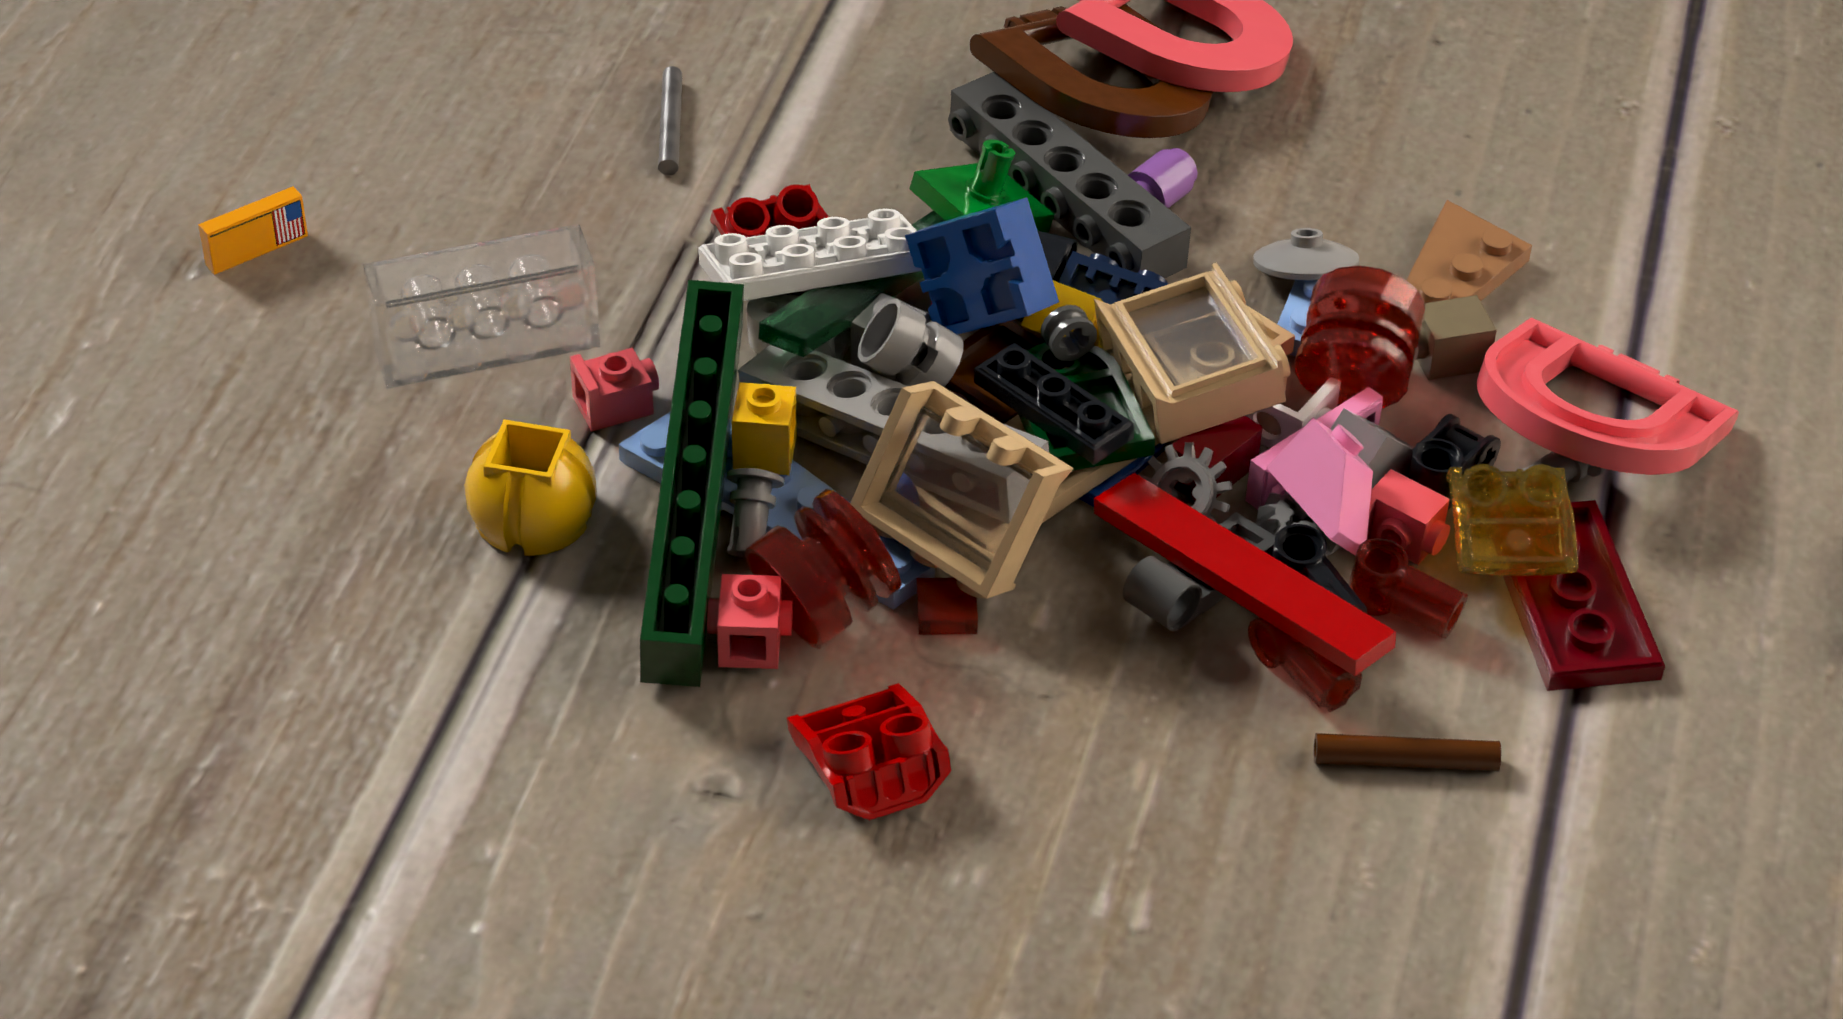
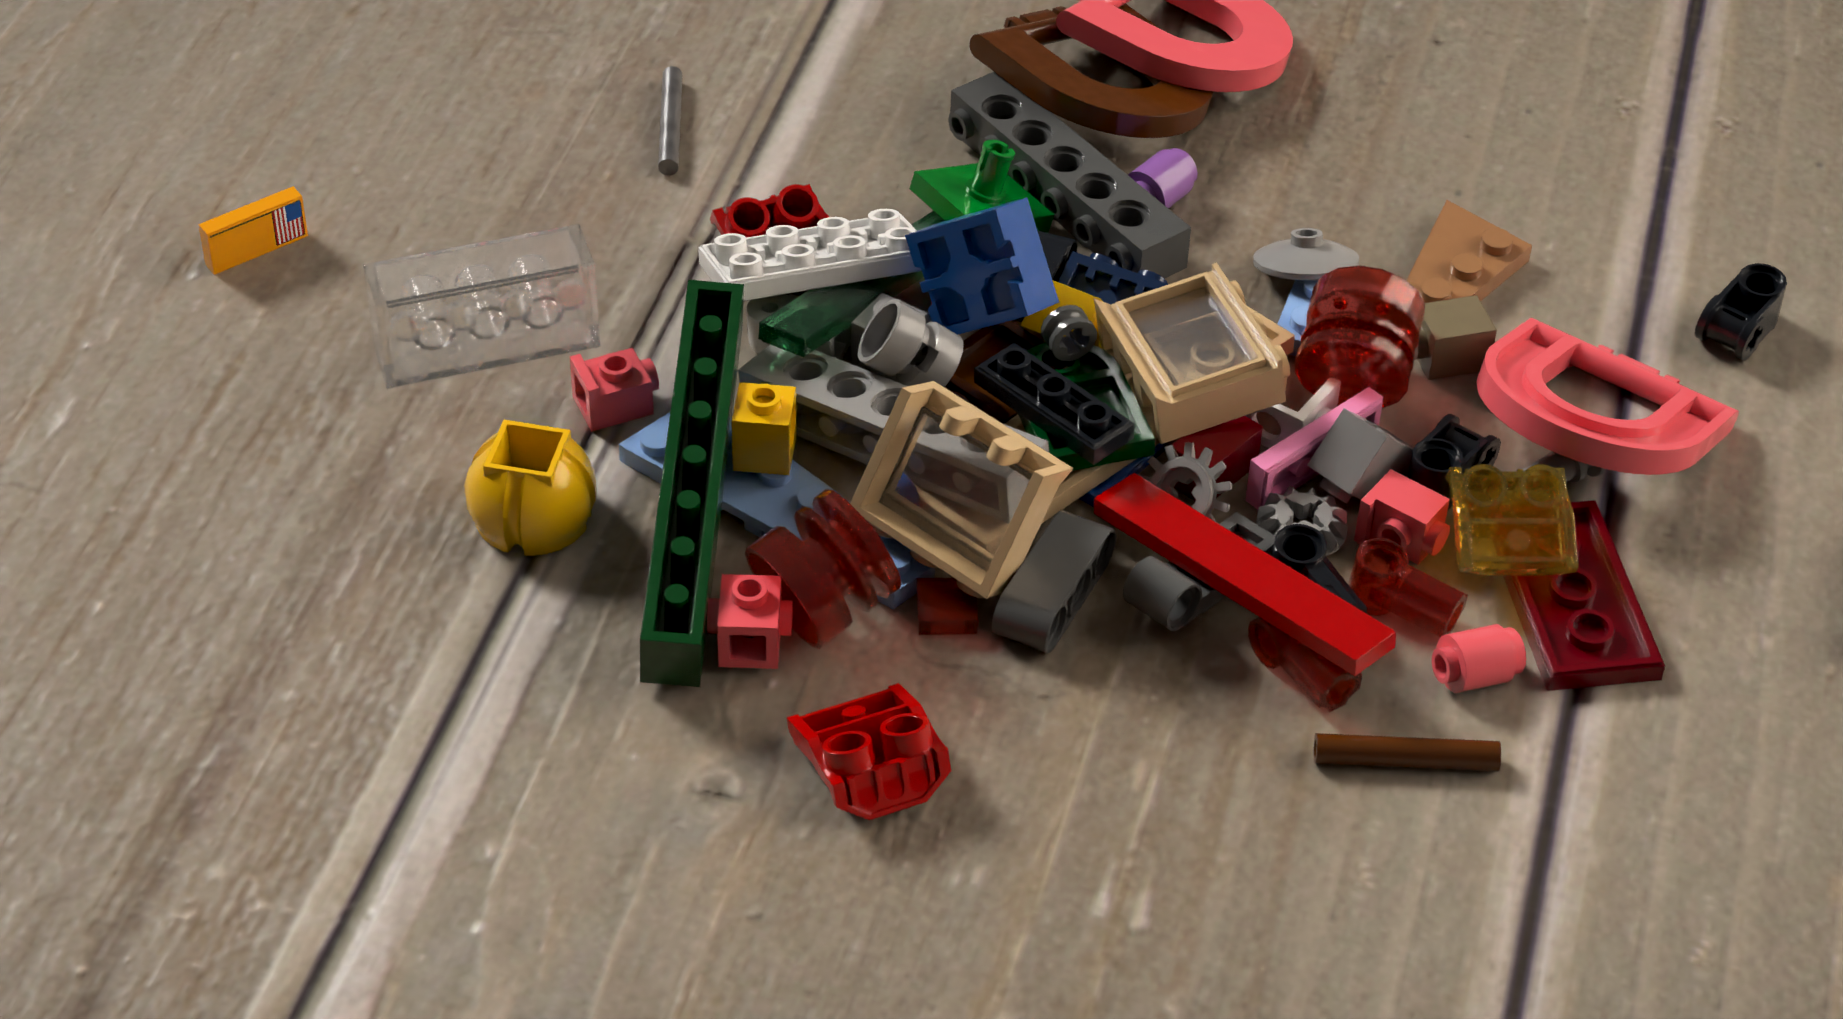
(751, 506): light grey pin -> none
(1054, 581): none -> dark grey beam
(1328, 481): bright pink slope -> none
(1478, 658): none -> coral brick
(1744, 310): none -> black piece

